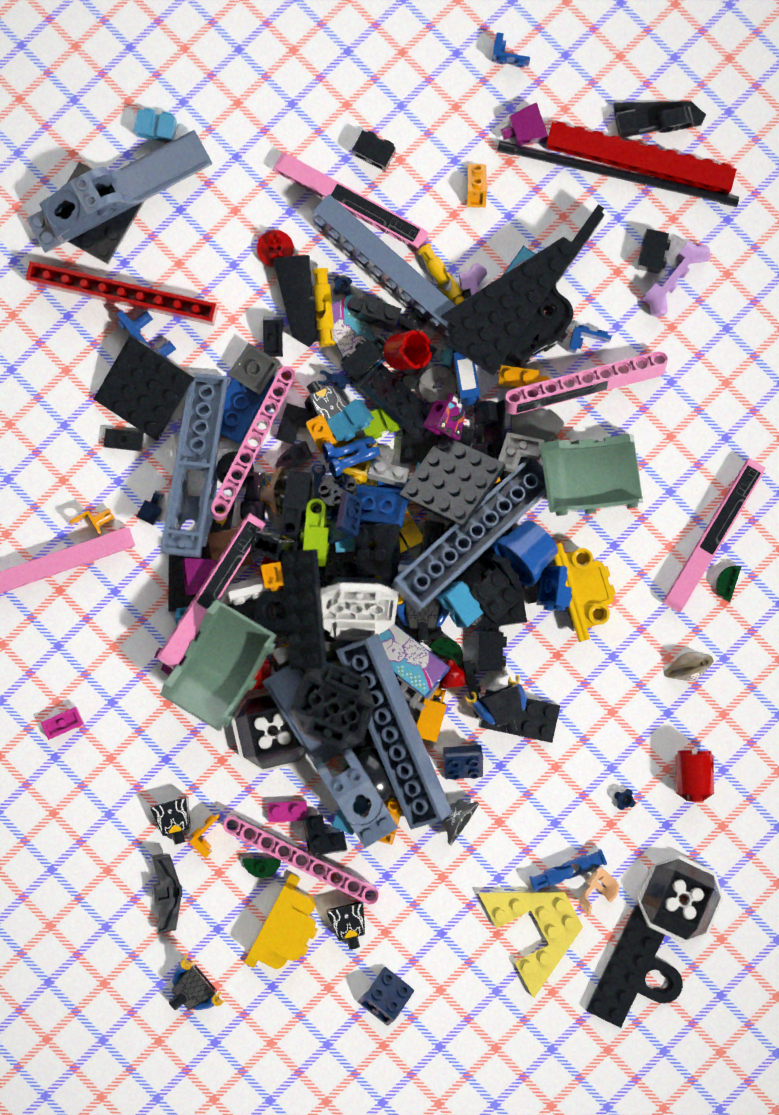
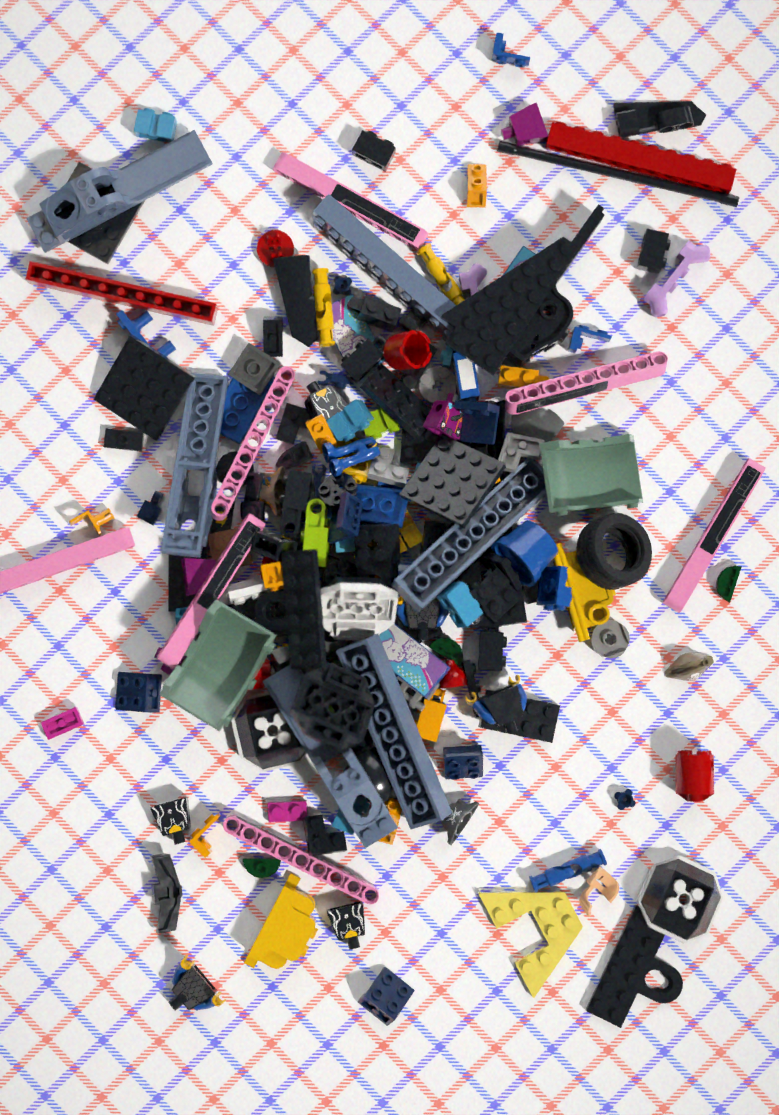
(138, 692): none -> dark blue bracket
(478, 421): none -> dark blue bracket
(619, 644): none -> light grey plate
(636, 546): none -> black tyre

